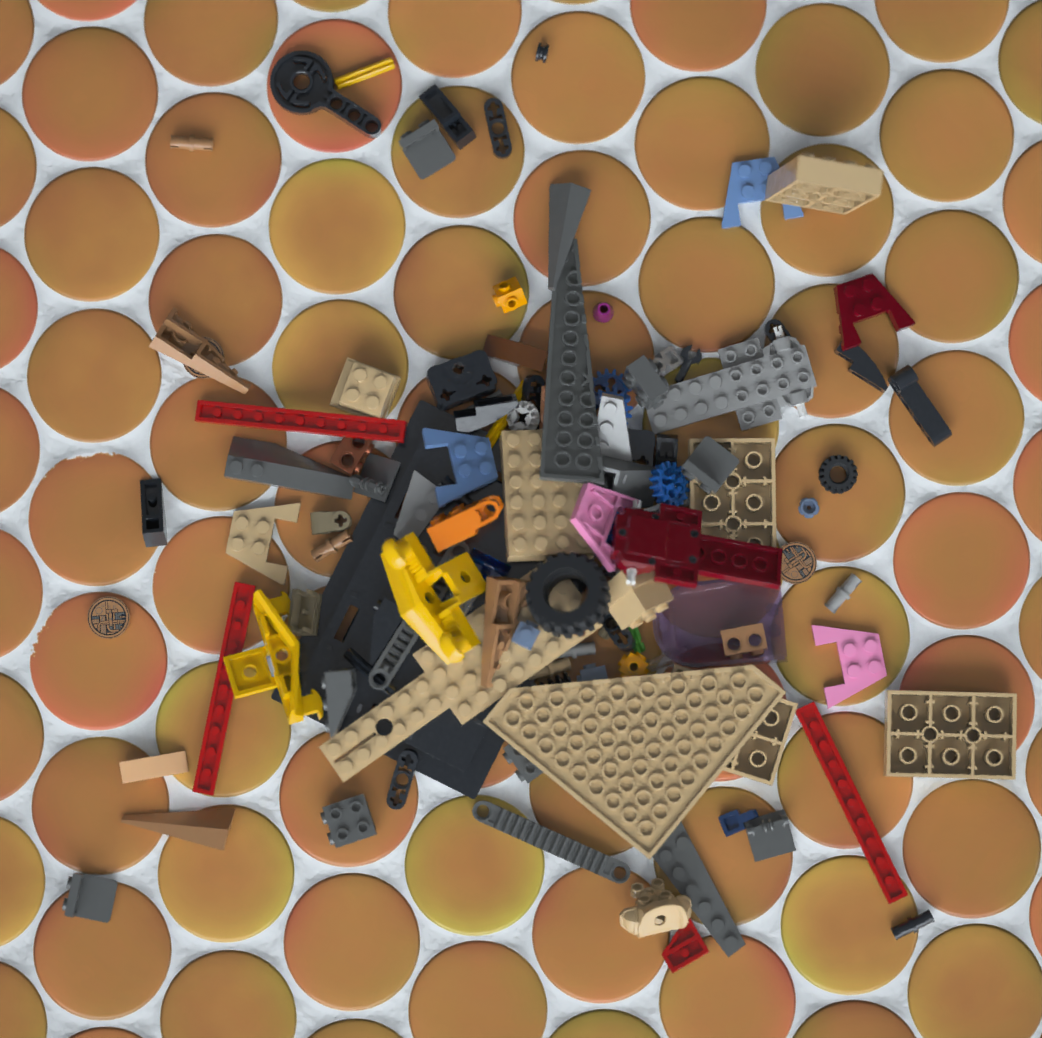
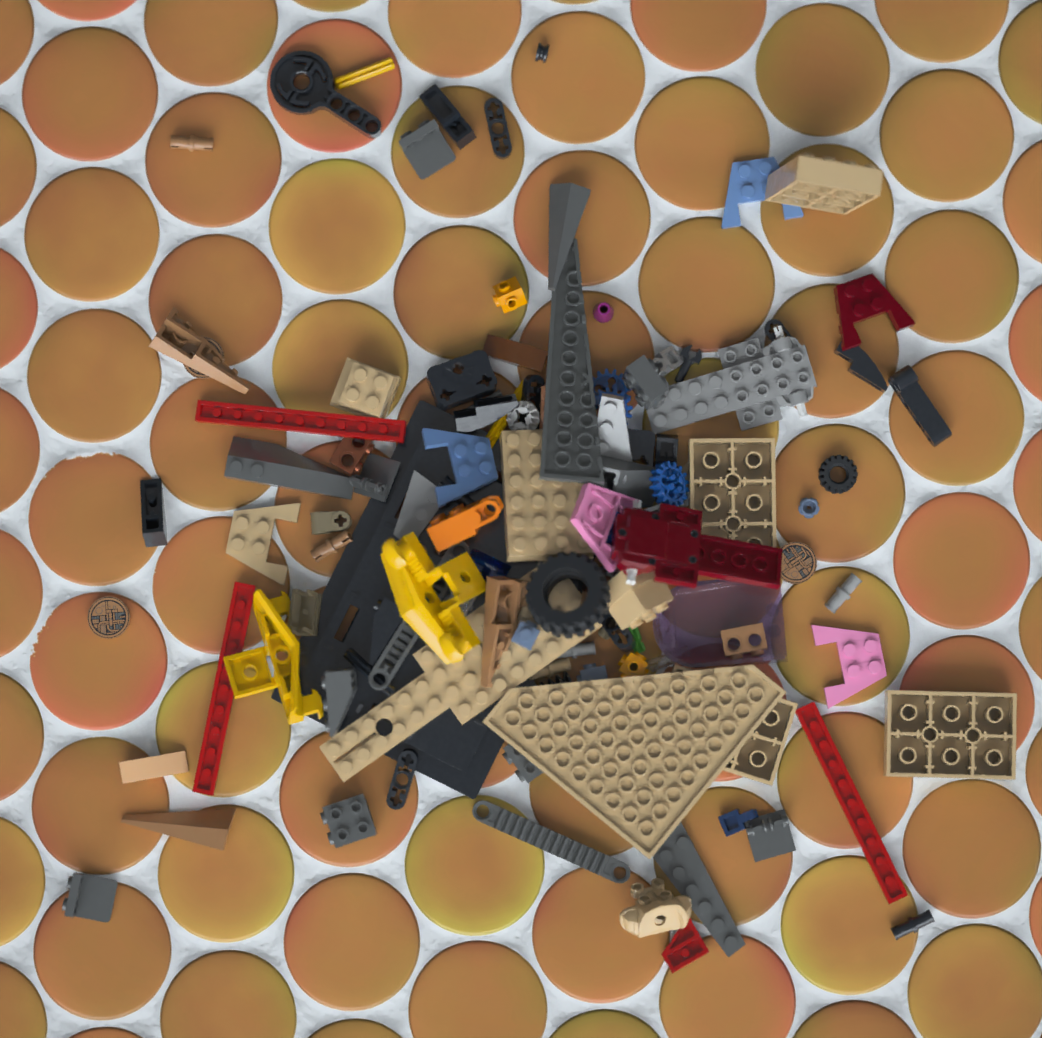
(709, 465): dark grey bracket -> none

